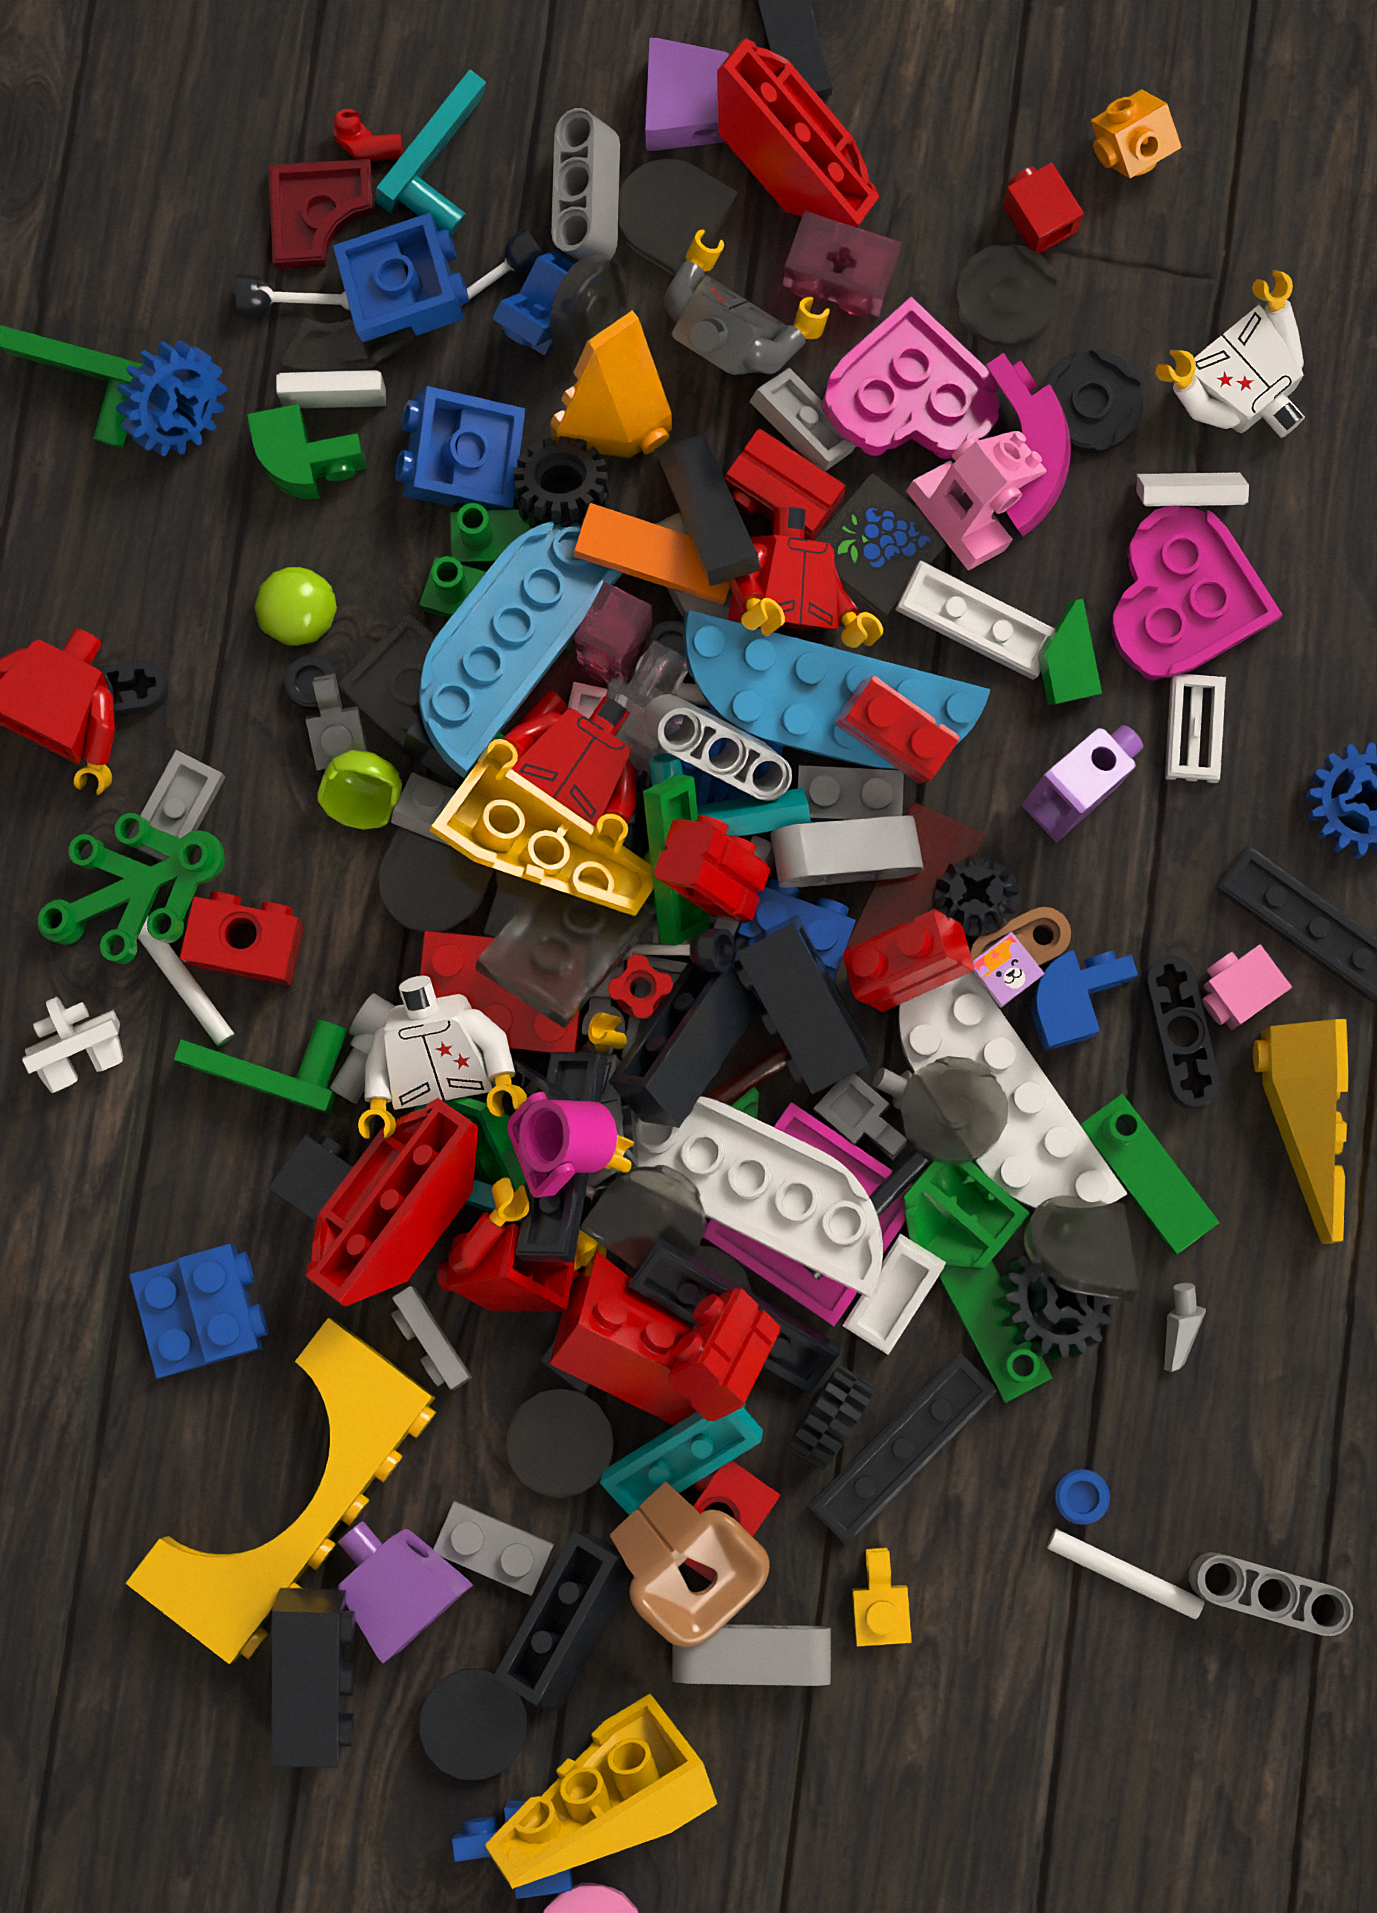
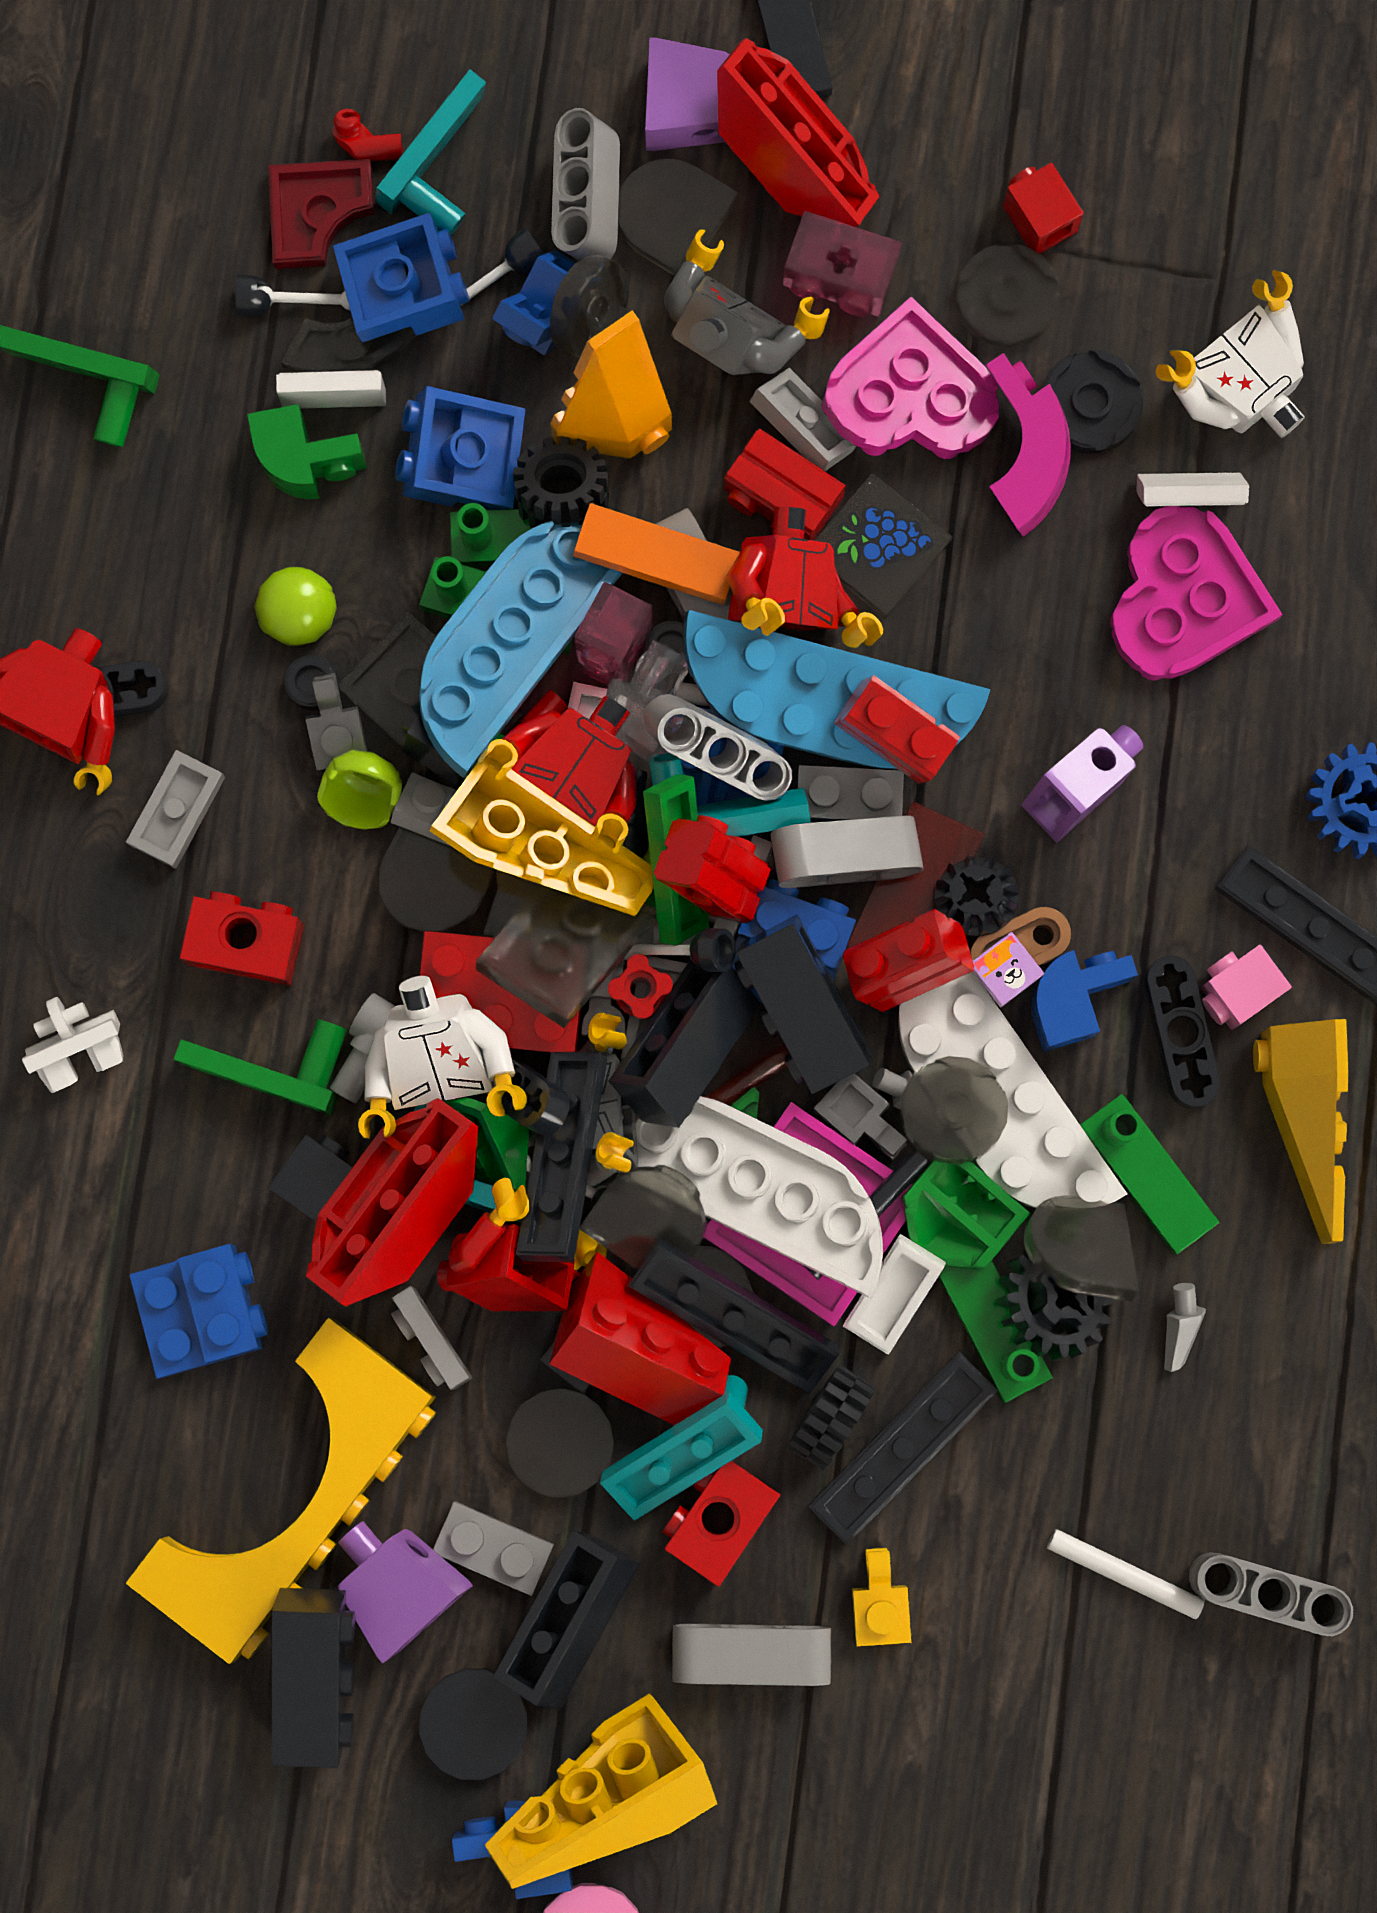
(138, 886): green plant -> none
(171, 398): blue gear -> none
(187, 987): white bar -> none
(561, 1140): dark pink piece -> none
(661, 1539): medium nougat piece -> none
(707, 510): black tile -> none
(723, 1353): red brick -> none
(965, 494): bright pink tile -> none
(974, 619): white tile -> none
(1069, 658): green tile -> none
(1081, 1496): blue tile -> none
(1134, 134): light orange brick -> none
(1192, 771): white tile -> none

